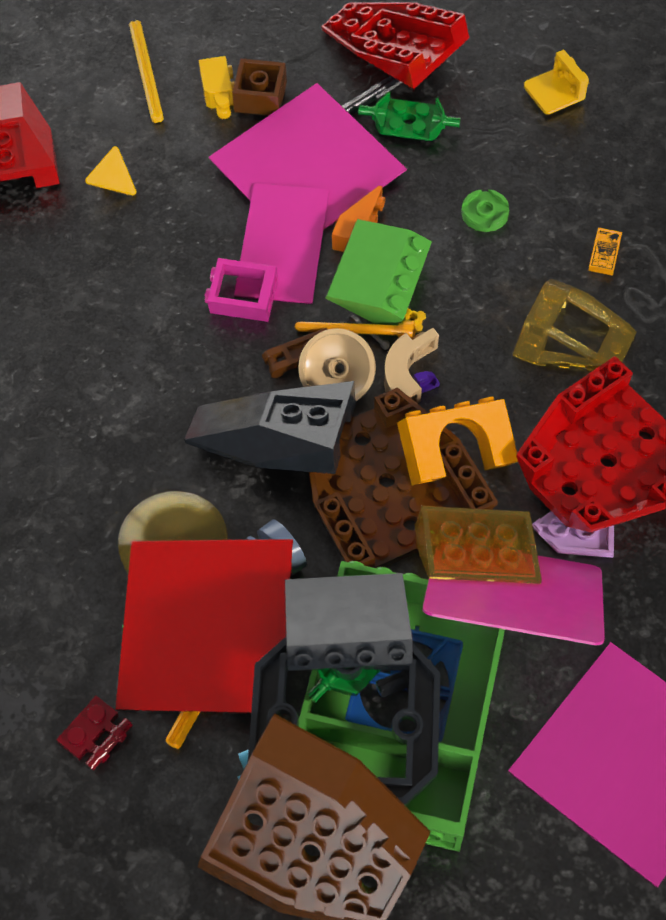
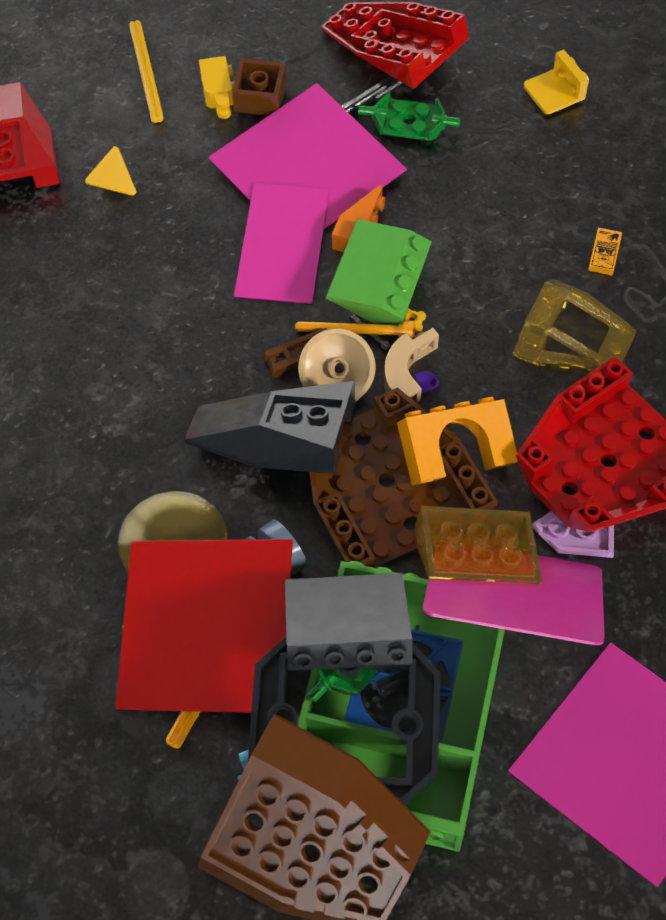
(89, 727): dark red plate -> none
(239, 308): dark pink window -> none
(485, 210): bright green tile -> none

